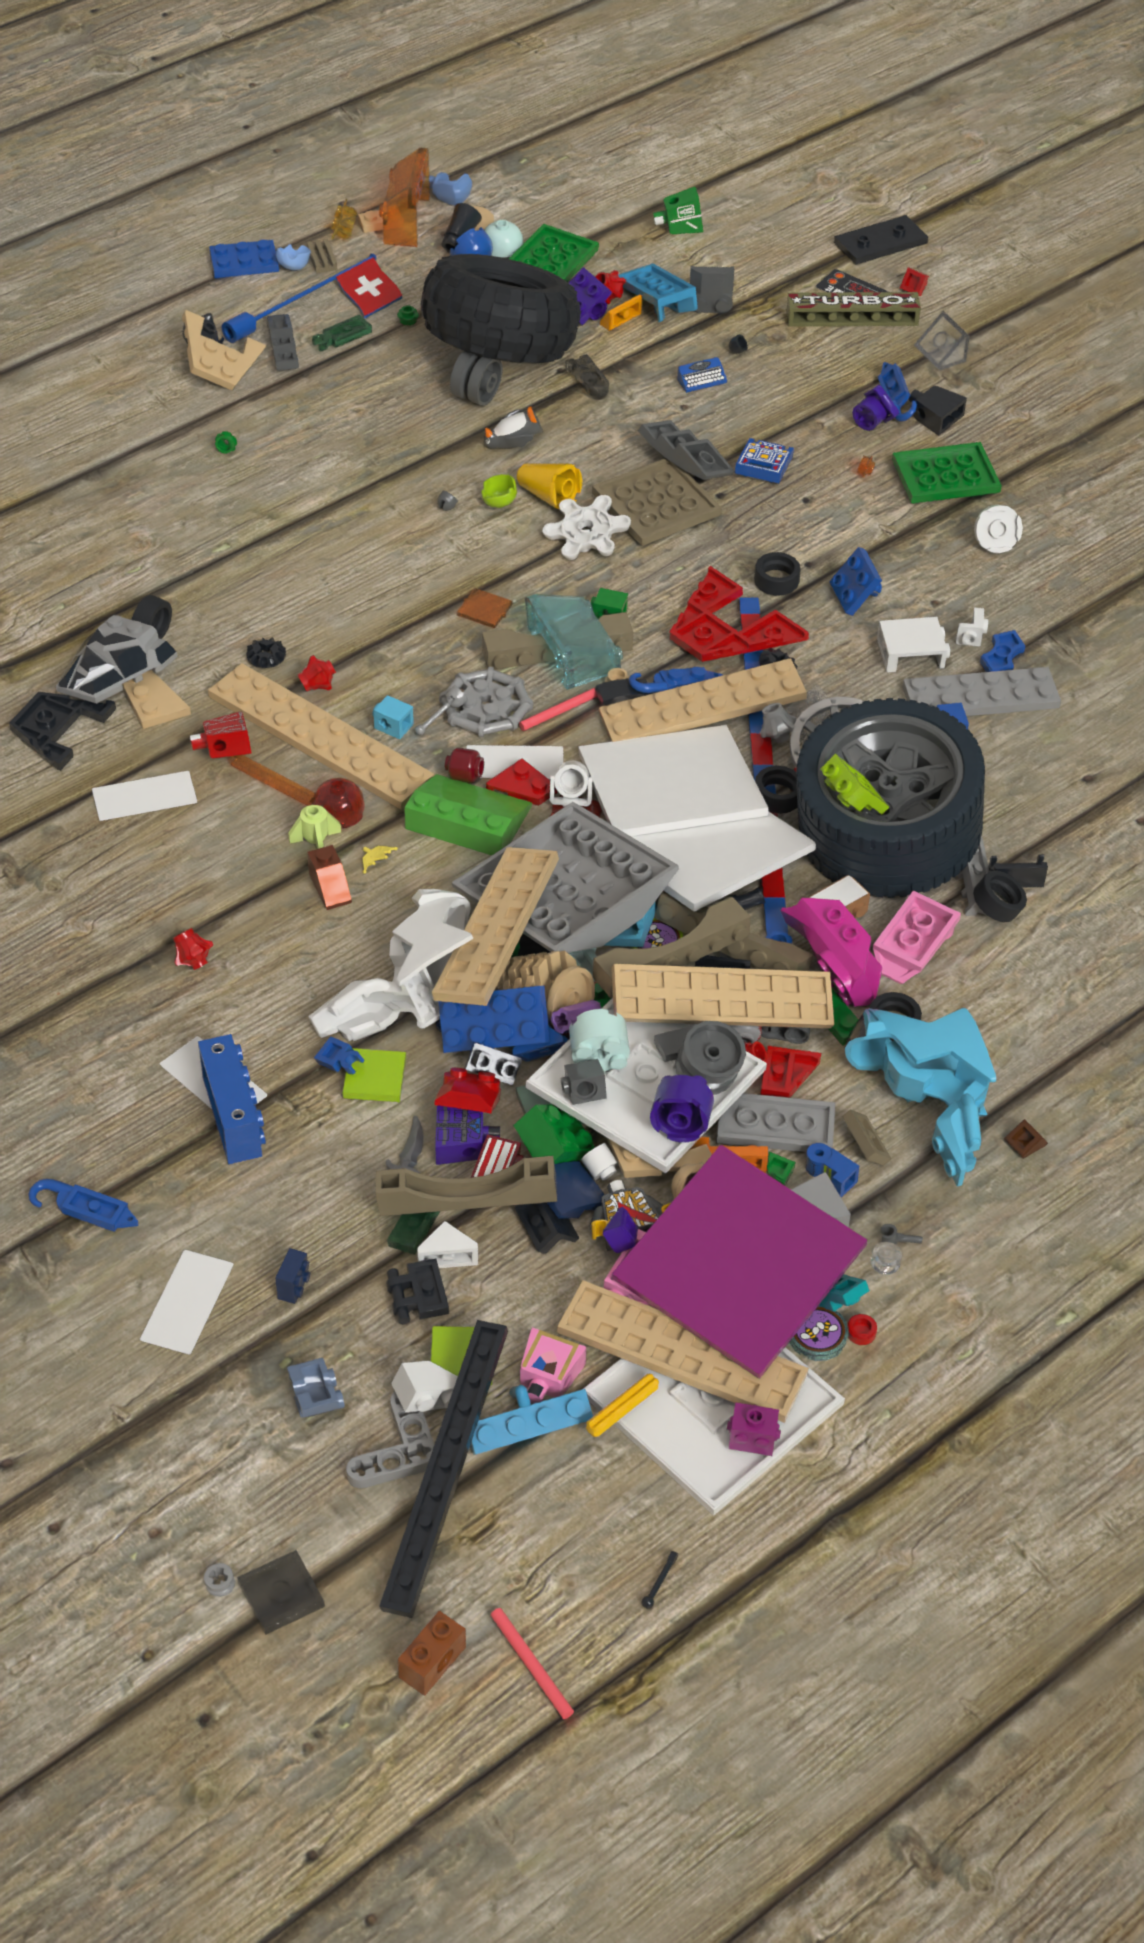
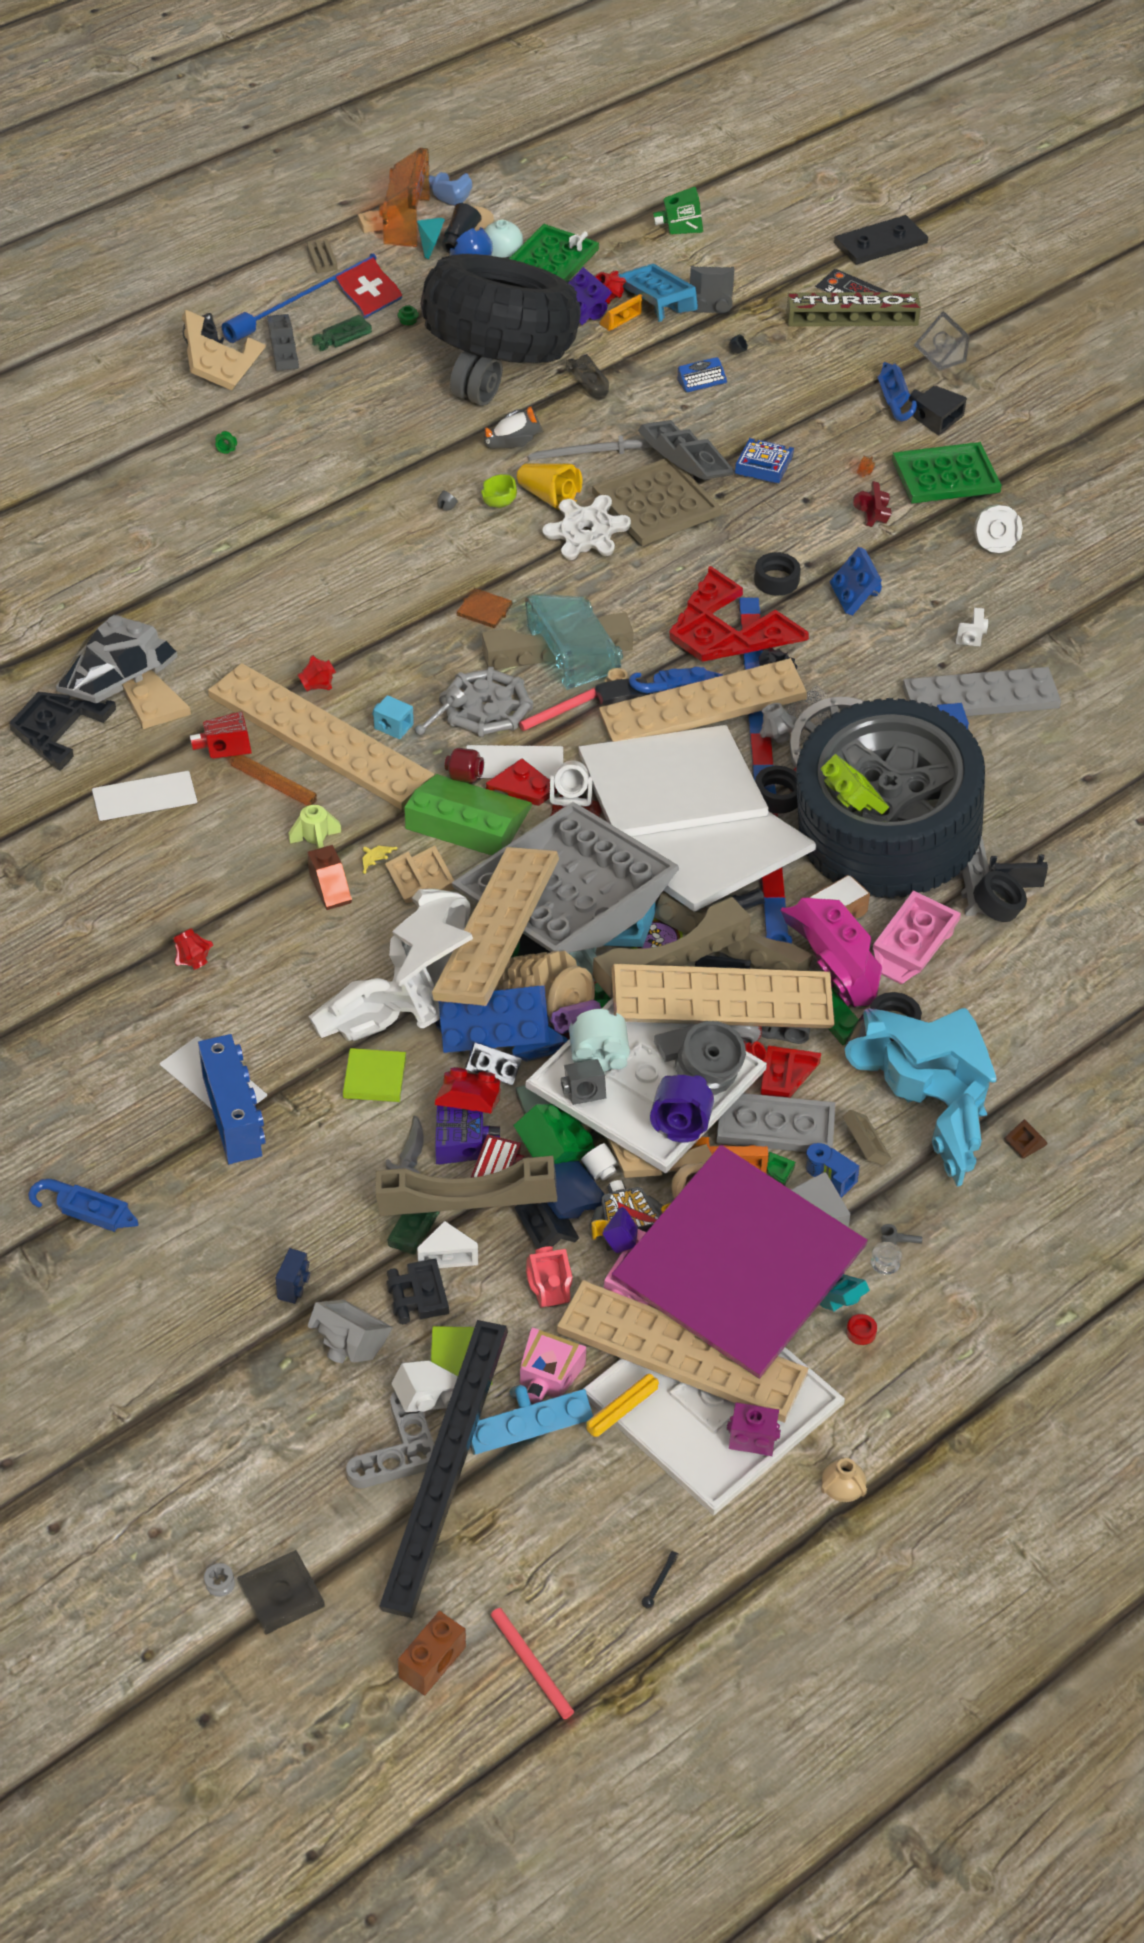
(154, 612): black tyre -> none
(186, 1302): white sticker -> none
(244, 258): blue plate -> none
(264, 659): black gear -> none
(292, 258): light blue hair -> none
(315, 1388): sand blue cylinder -> none
(338, 1054): blue plate -> none
(341, 799): clear red cylinder -> none
(343, 221): clear yellow hinge -> none
(348, 1330): none -> light grey brick
(420, 872): none -> tan slope
(429, 232): none -> teal slope
(549, 1276): none -> coral hand
(577, 240): none -> white hand
(609, 602): green brick -> none
(620, 445): none -> light grey sword
(821, 1335): tile -> none
(844, 1485): none -> tan piece
(873, 504): none -> dark red hips
(874, 409): dark purple piece -> none
(911, 638): white panel -> none
(914, 281): red tile -> none
(1005, 648): blue tile -> none

